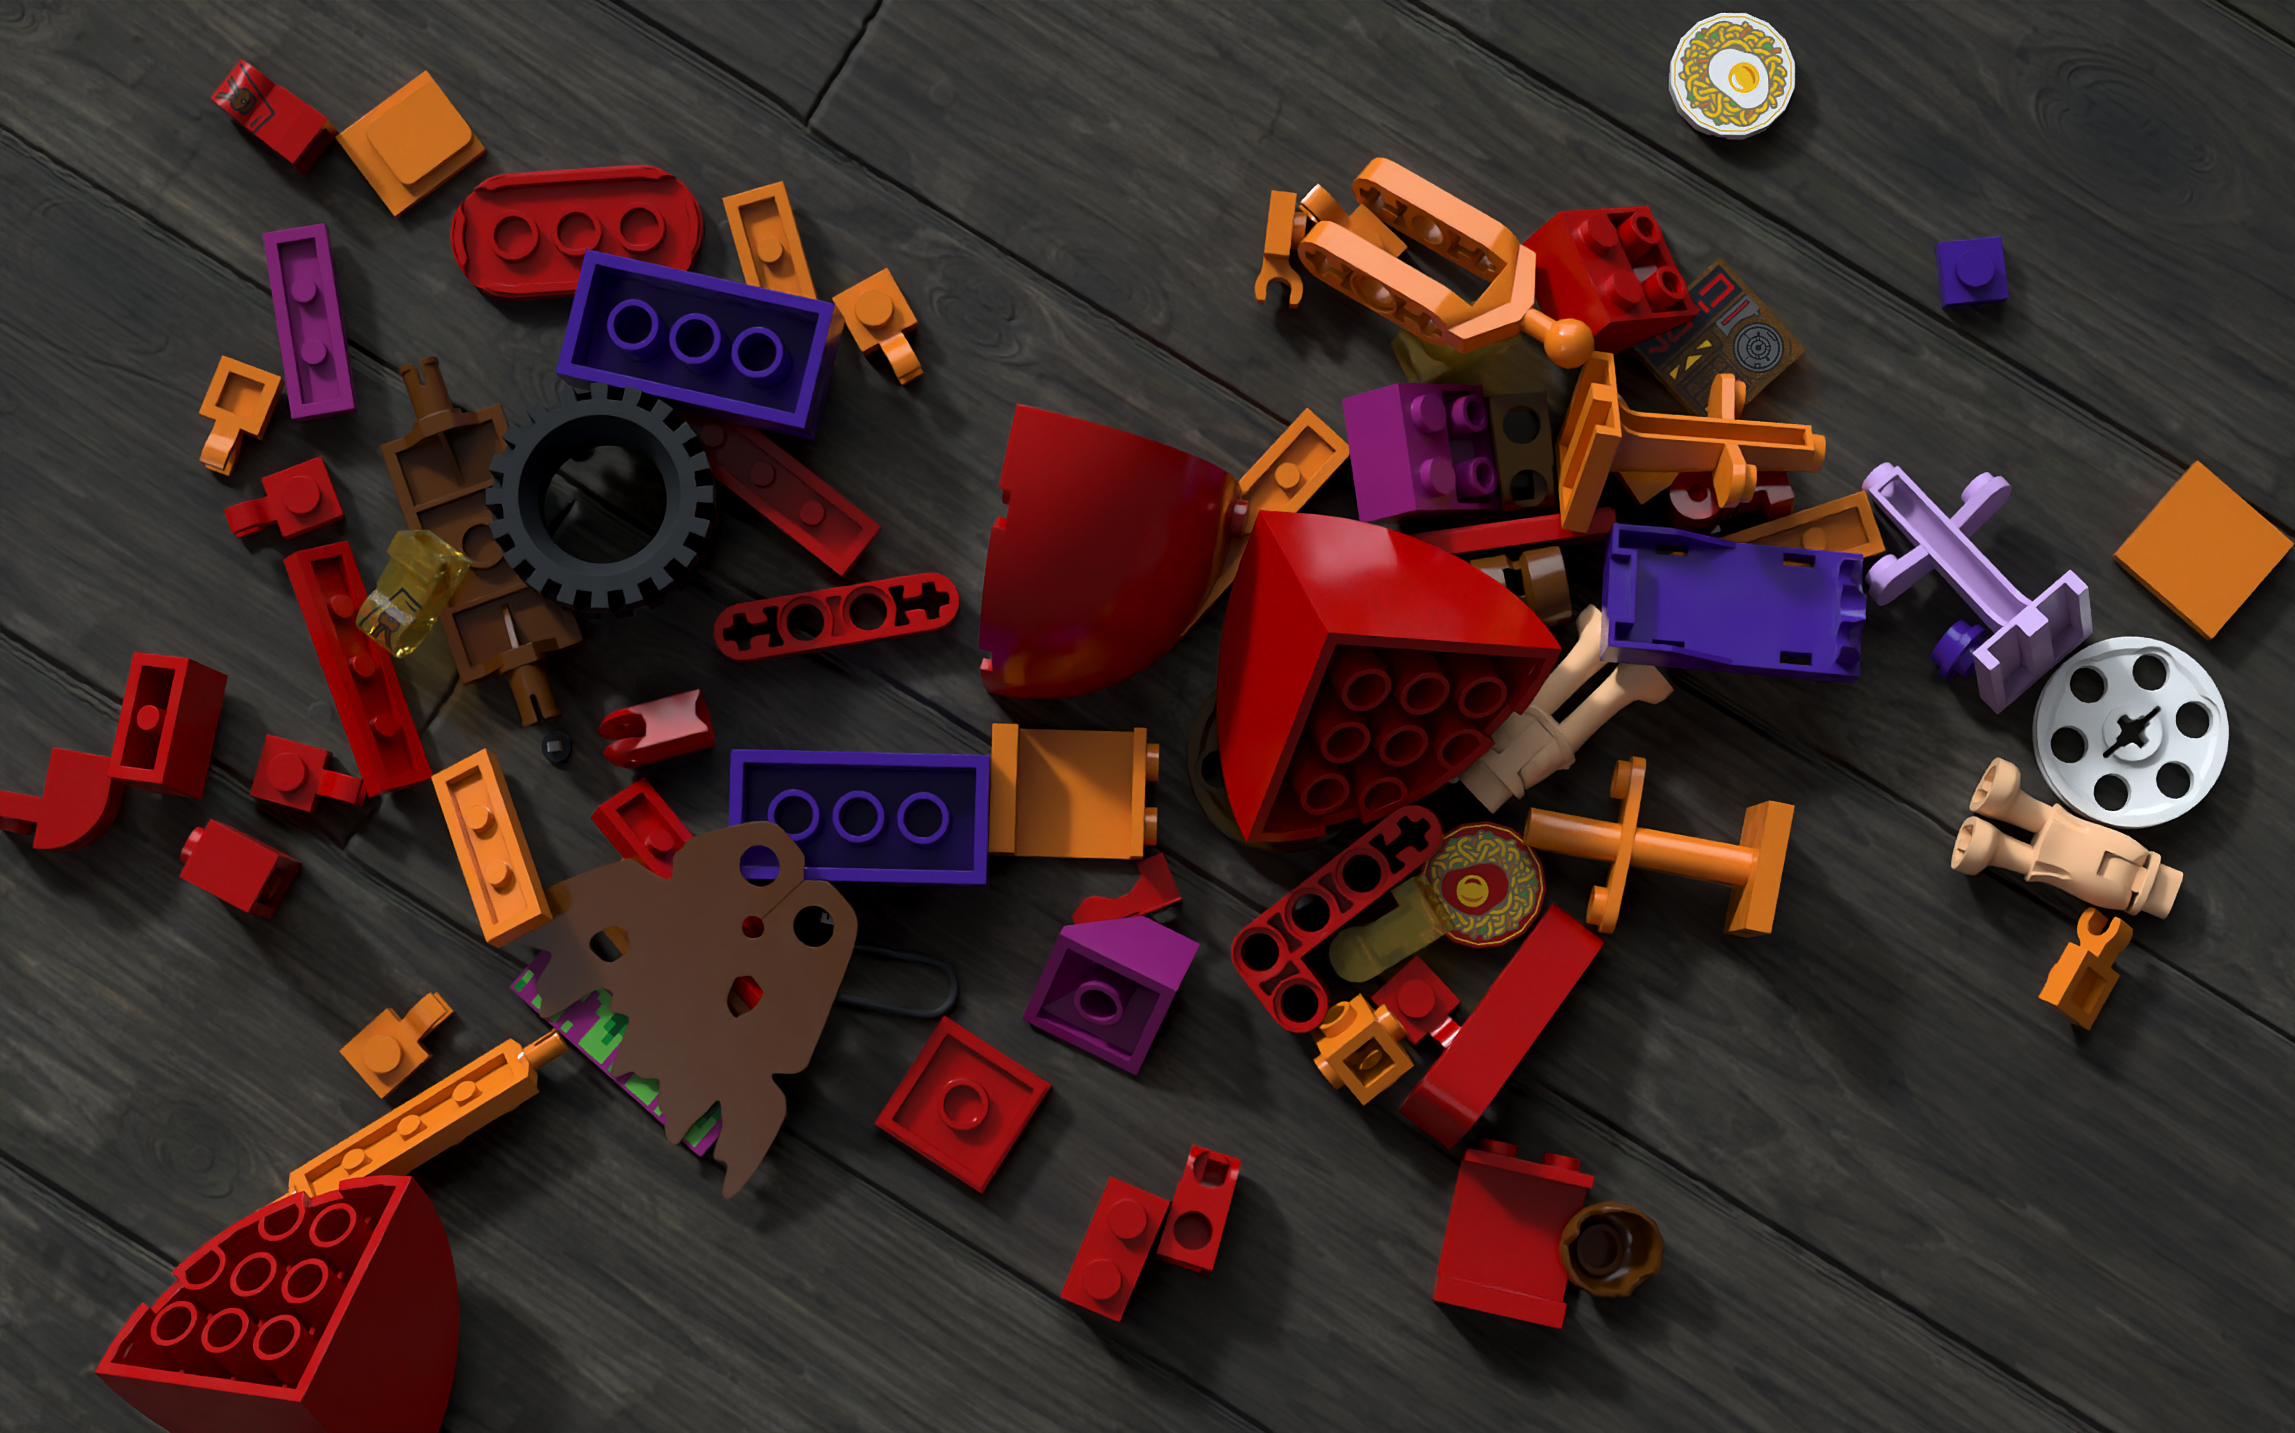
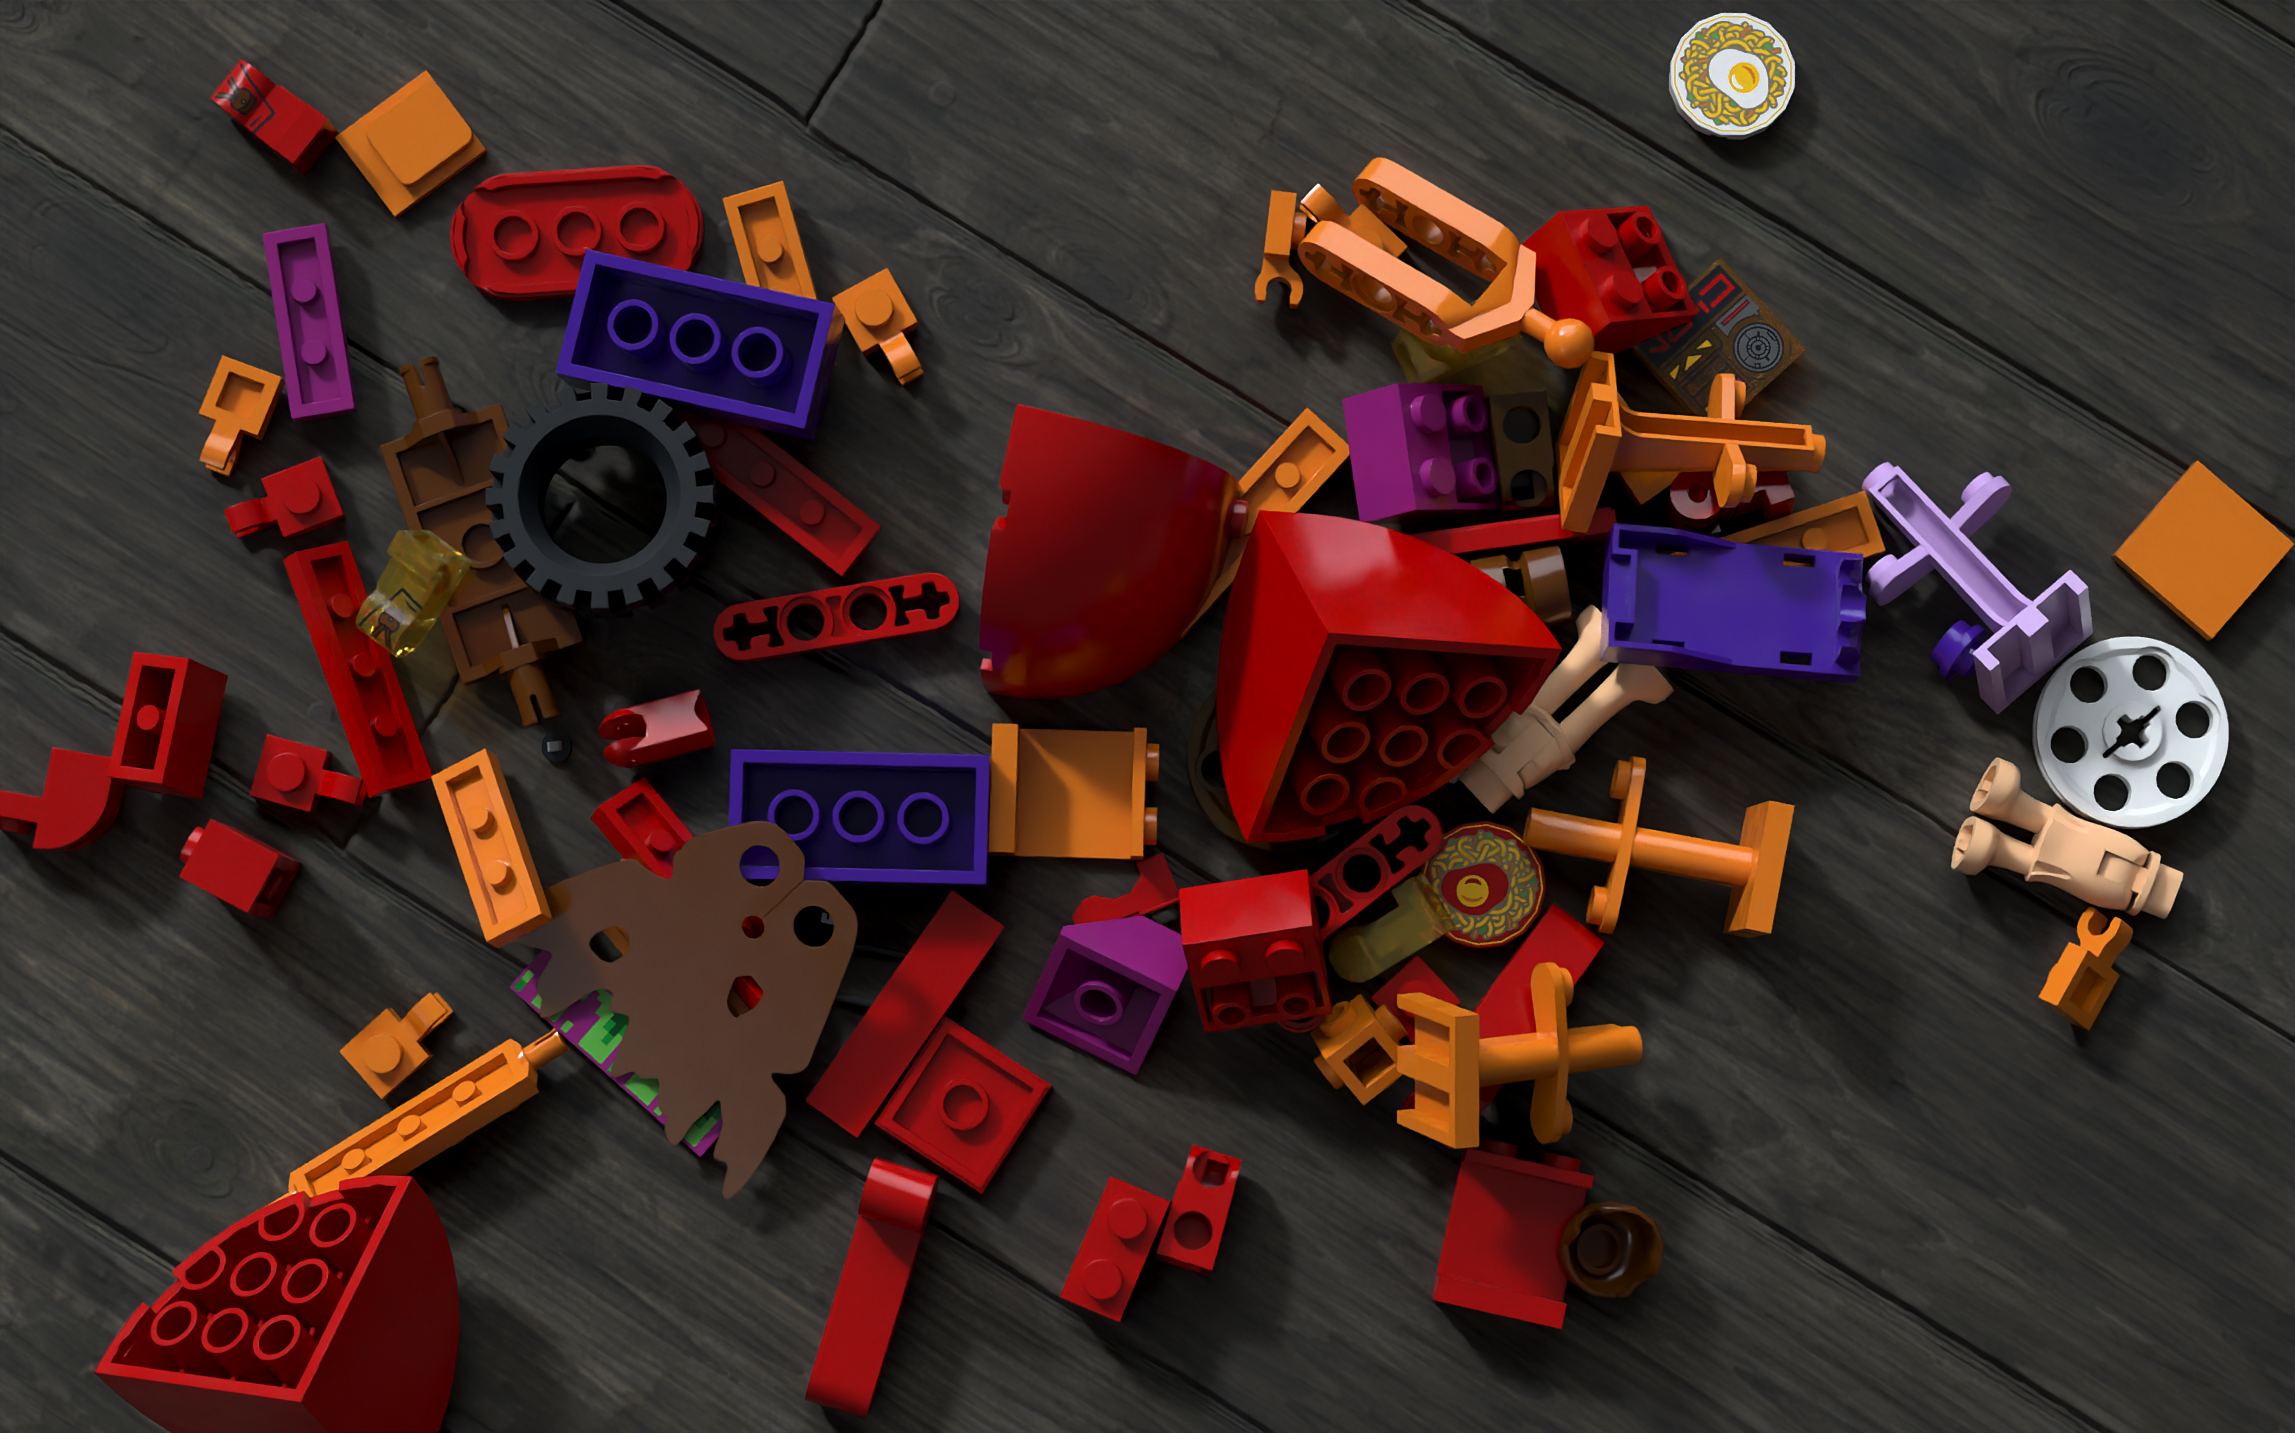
(872, 1287): none -> red beam
(905, 1013): none -> red tile
(1254, 951): none -> red slope
(1454, 1063): none -> orange piece
(1971, 272): dark purple plate -> none

